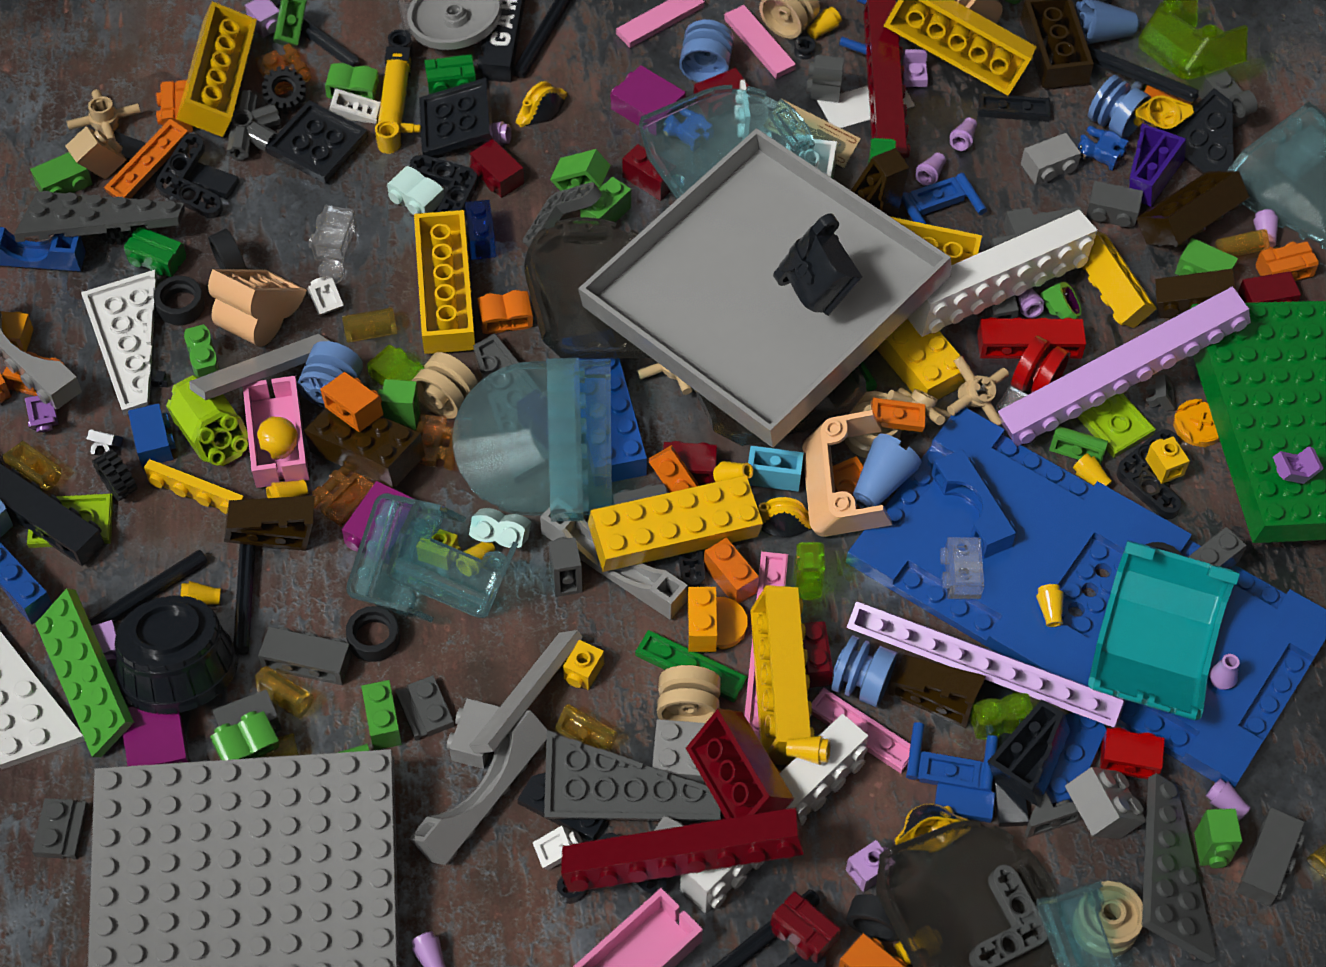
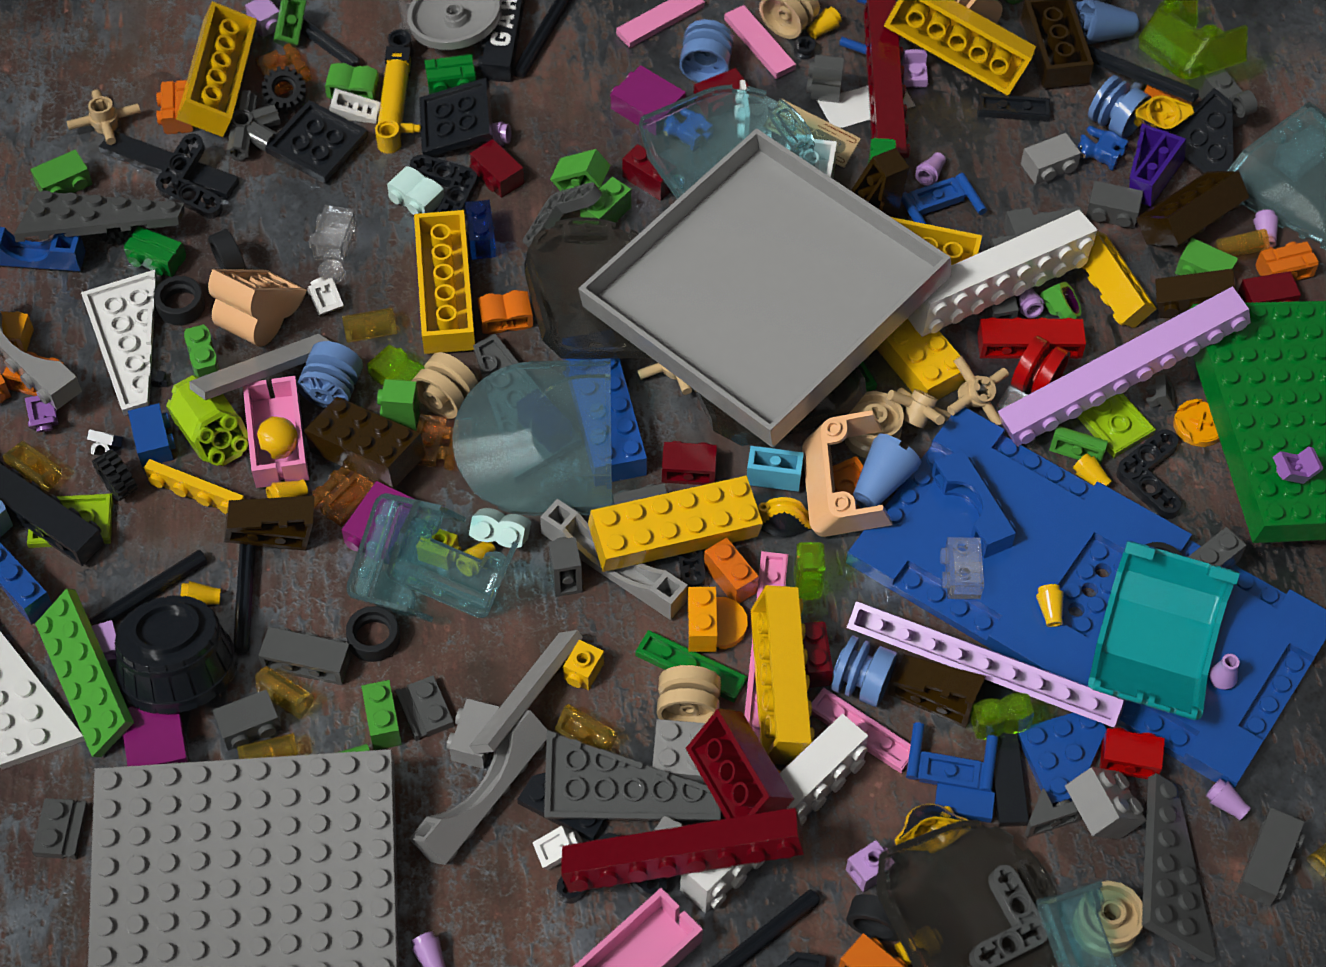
(96, 152): tan brick -> none
(146, 161): orange plate -> none
(246, 739): bright green brick -> none
(352, 401): orange brick -> none
(540, 104): hat -> none
(564, 438): clear light blue brick -> none
(672, 470): orange plate -> none
(729, 470): yellow cone -> none
(804, 927): dark red brick -> none
(810, 749): yellow cone -> none
(819, 267): black piece -> none
(899, 414): orange plate -> none
(963, 135): lavender cone -> none
(1031, 752): black wedge -> none
(1167, 459): yellow brick -> none
(1217, 837): bright green brick -> none

